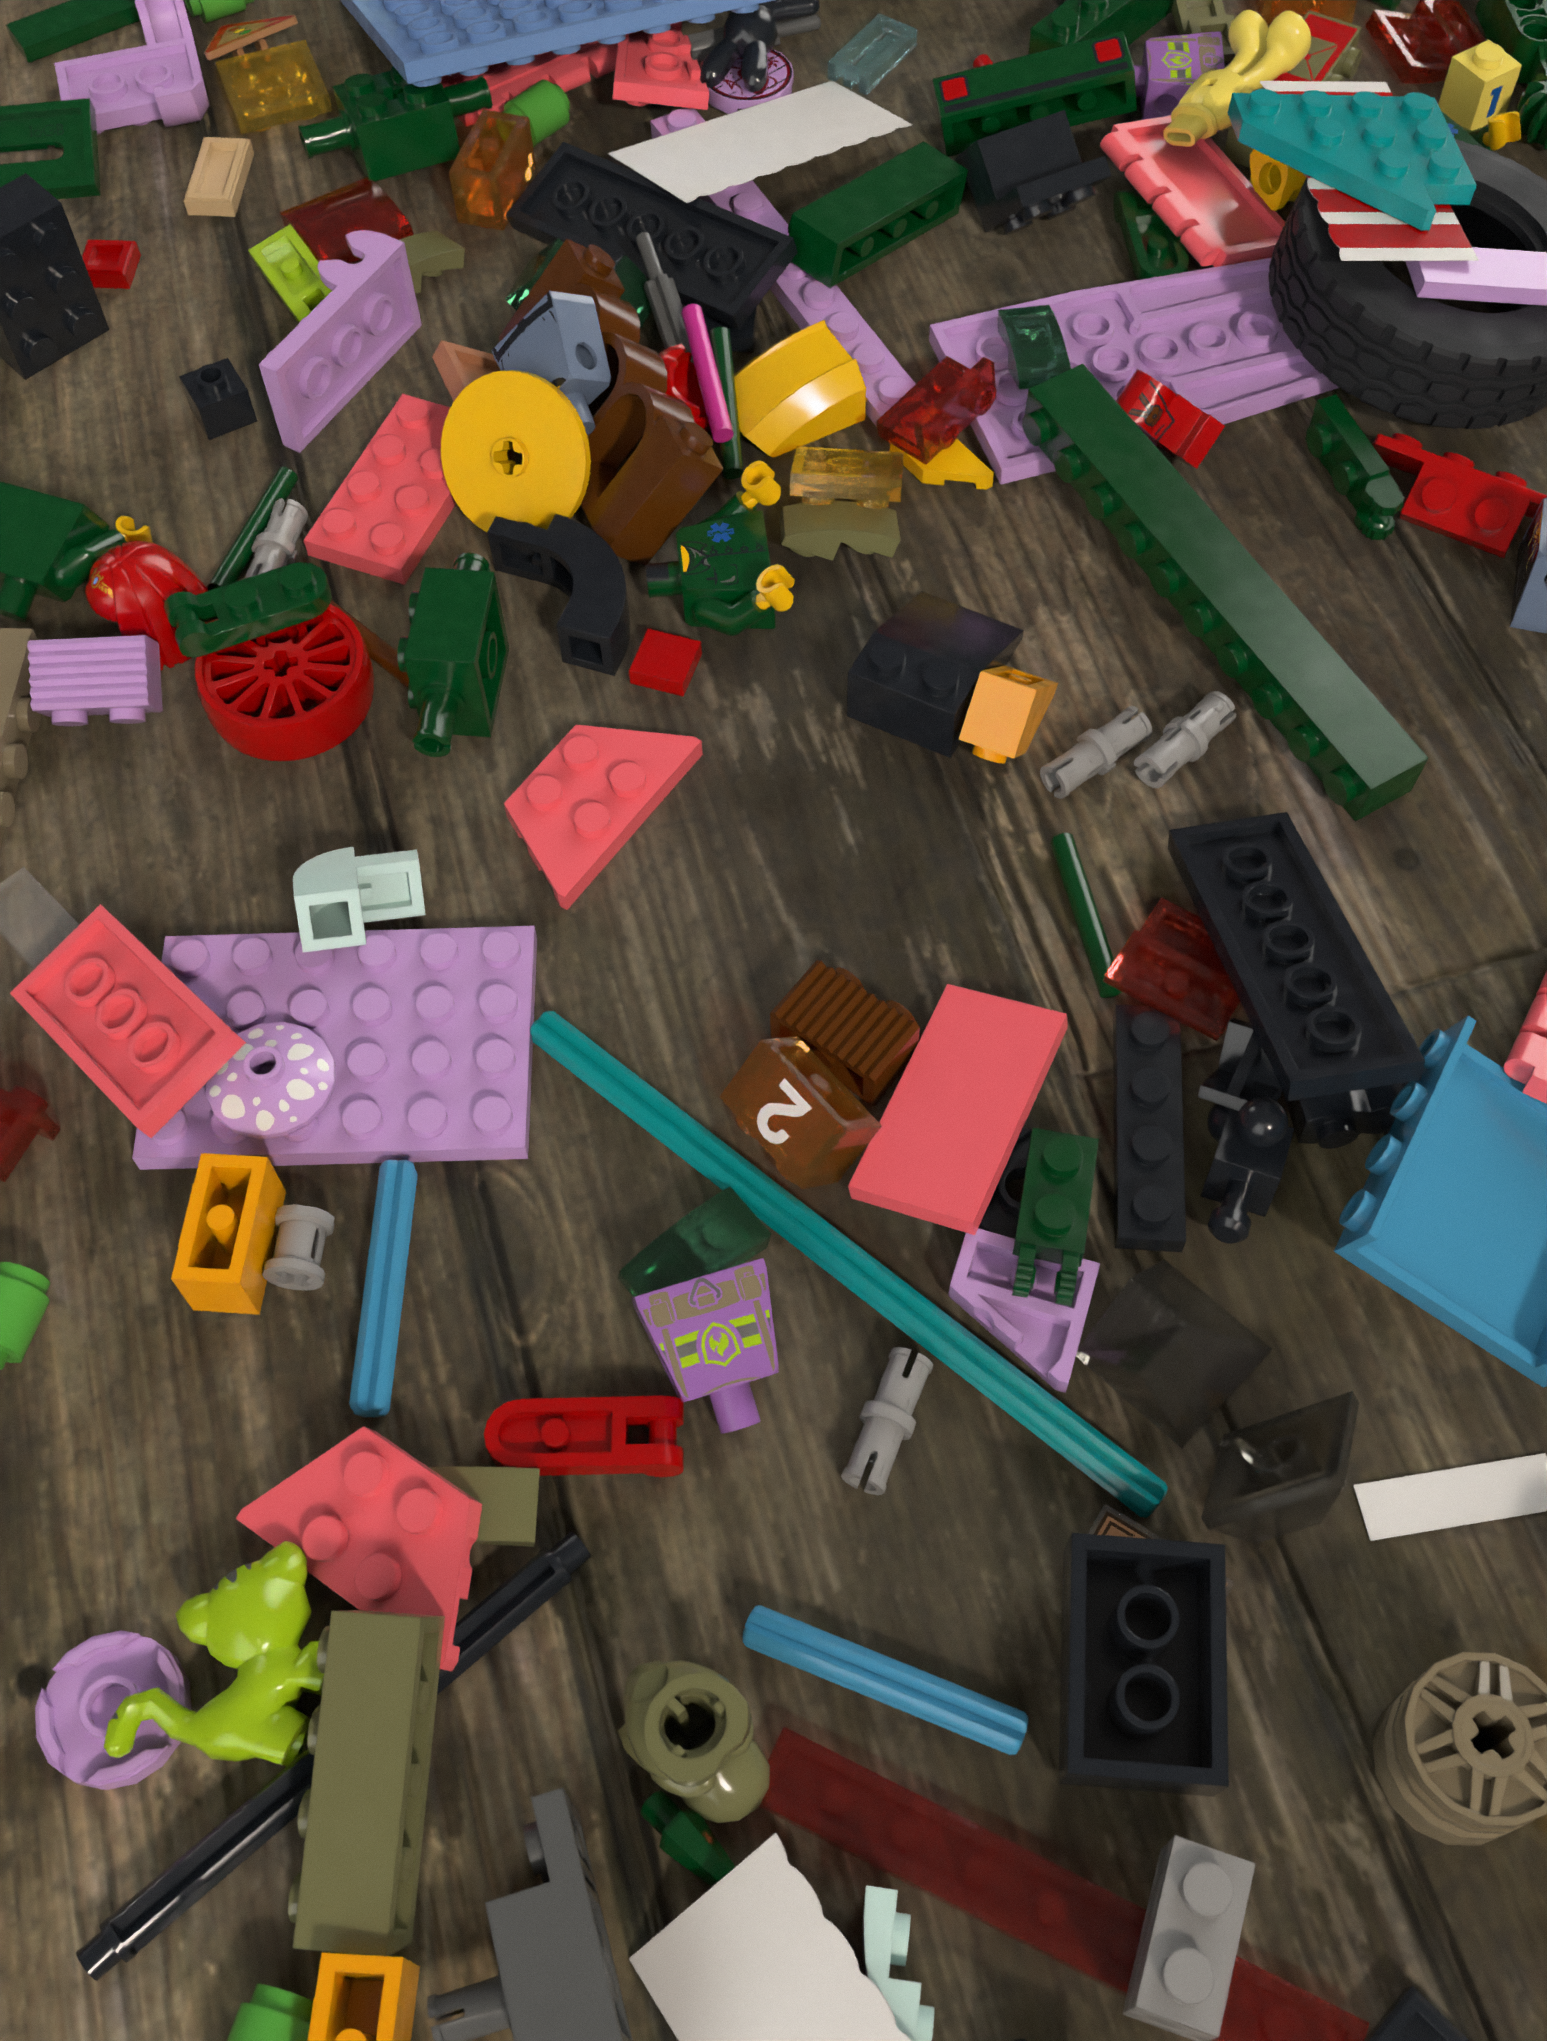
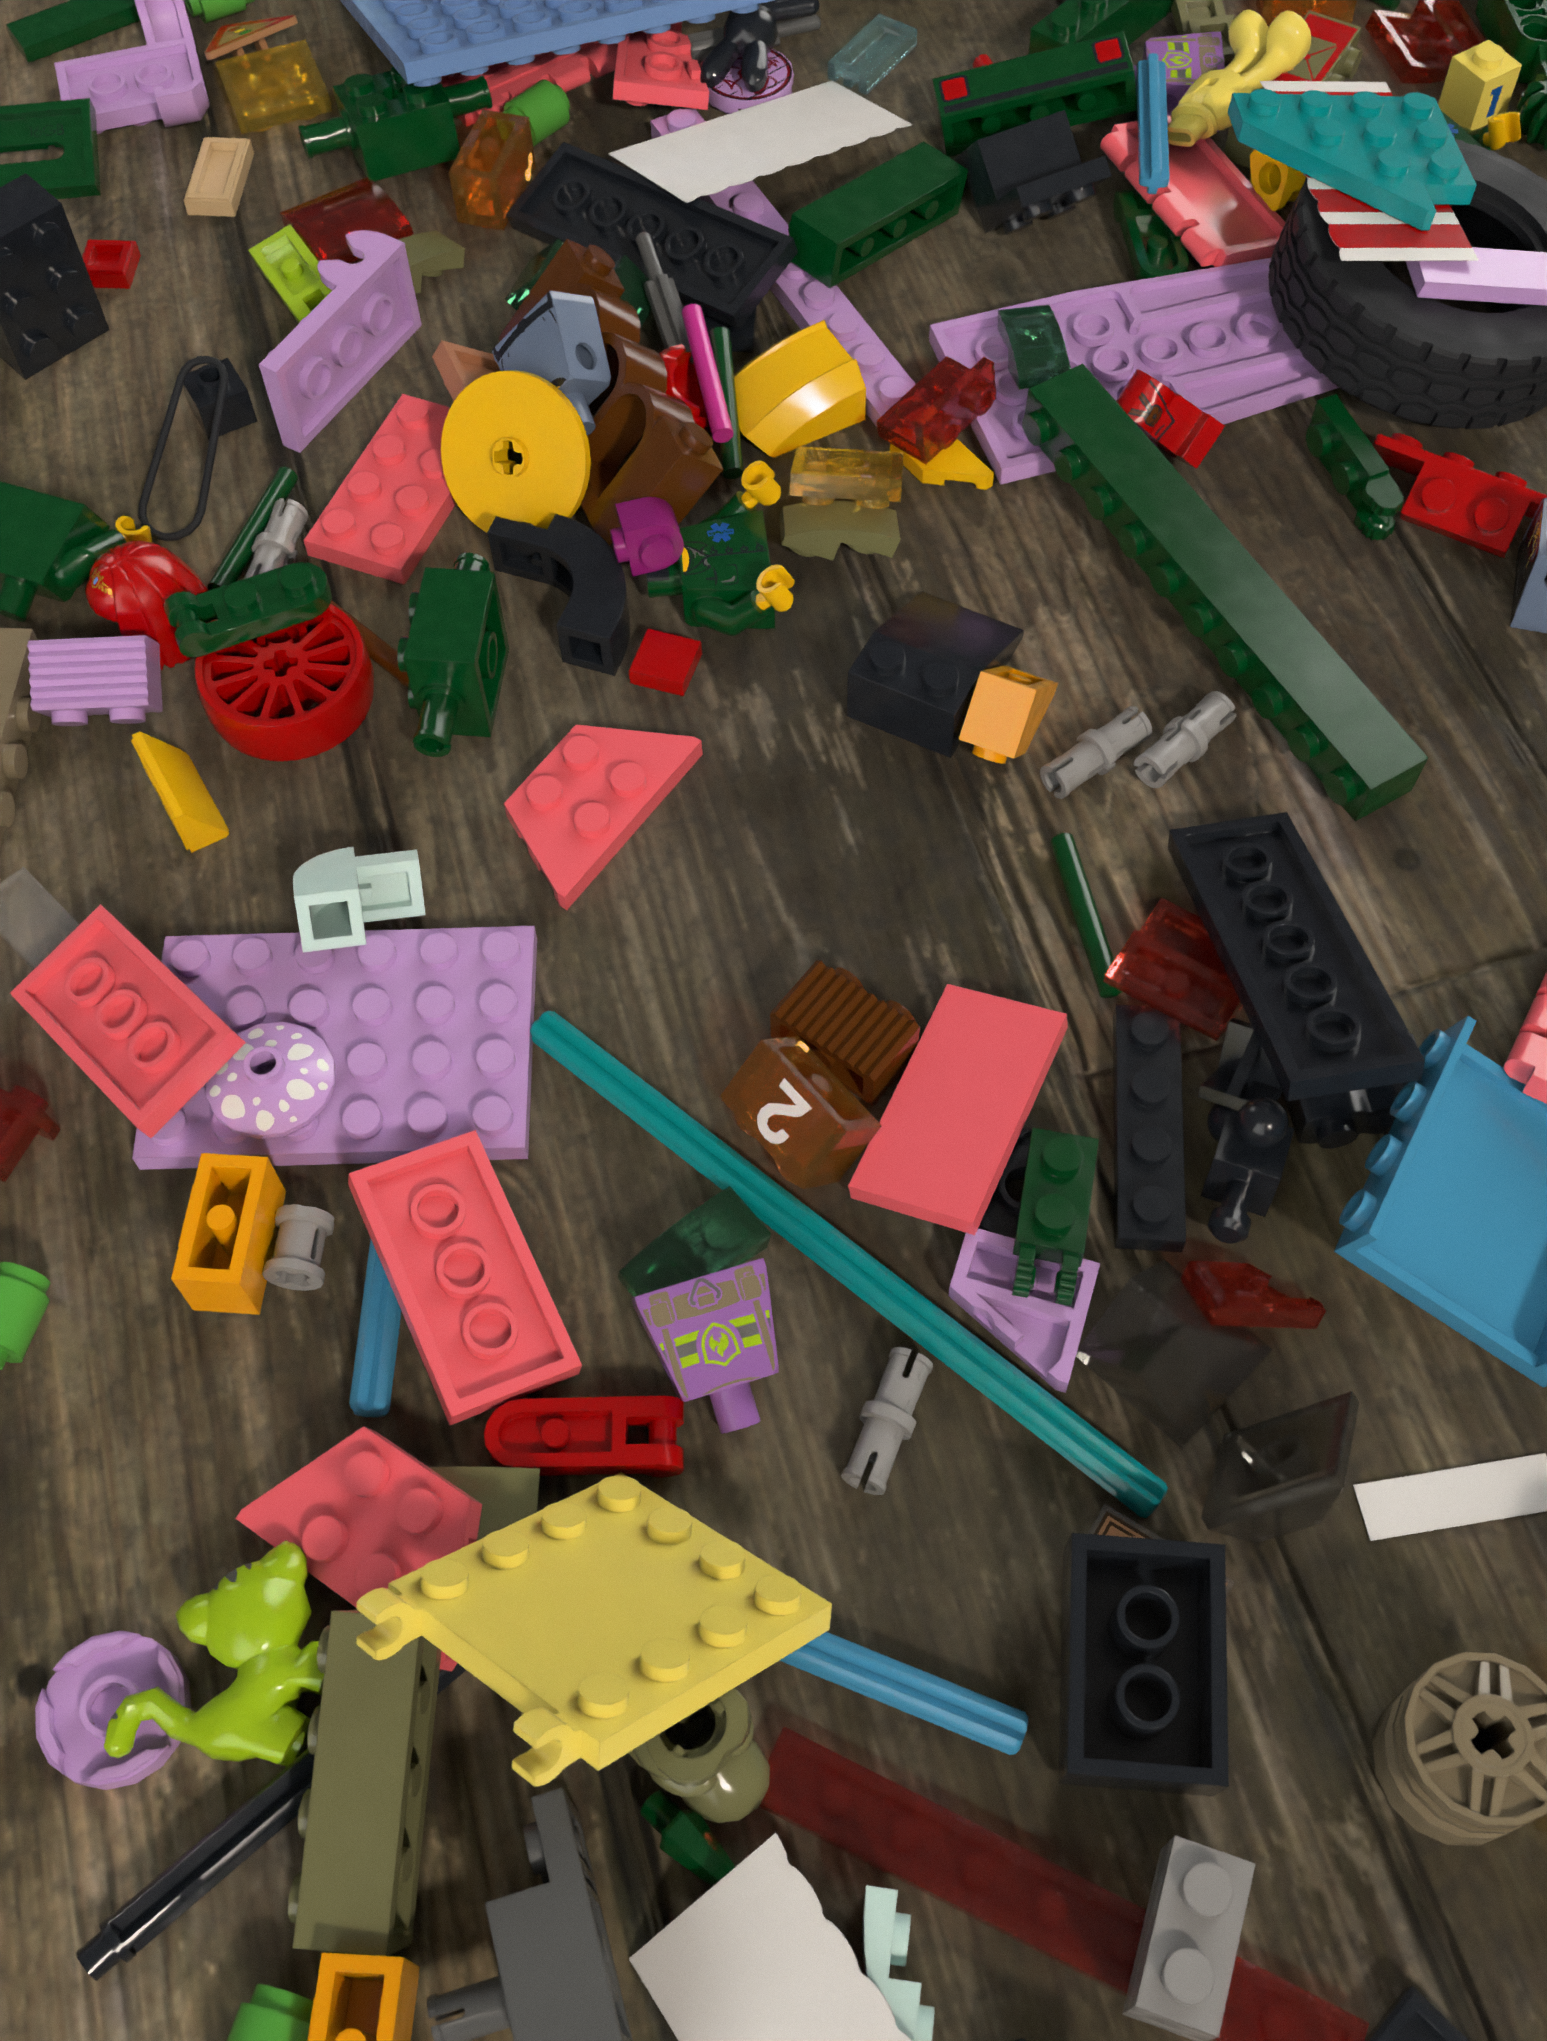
(142, 512): none -> black piece
(181, 792): none -> yellow slope
(463, 1276): none -> coral plate
(599, 1620): none -> light yellow plate
(647, 535): none -> magenta plate
(1152, 124): none -> dark azure axle
(1241, 1297): none -> clear red tile

